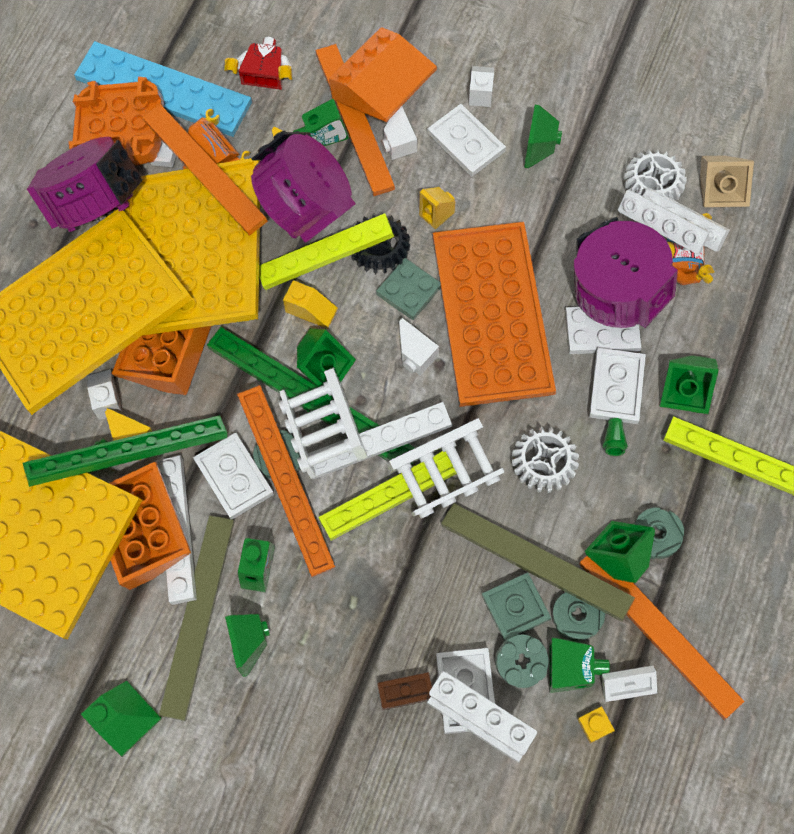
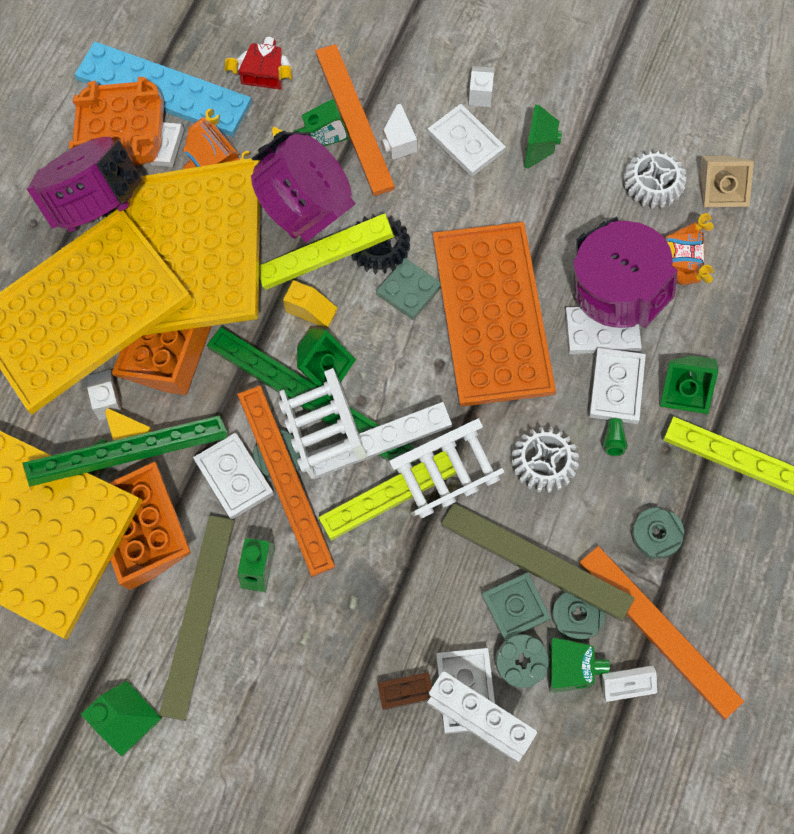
(181, 575): white plate -> none
(205, 170): orange tile -> none
(247, 640): green slope -> none
(381, 75): orange slope -> none
(416, 349): white slope -> none
(436, 206): yellow slope -> none
(596, 724): yellow plate -> none
(623, 550): green slope -> none
(673, 220): white fence -> none

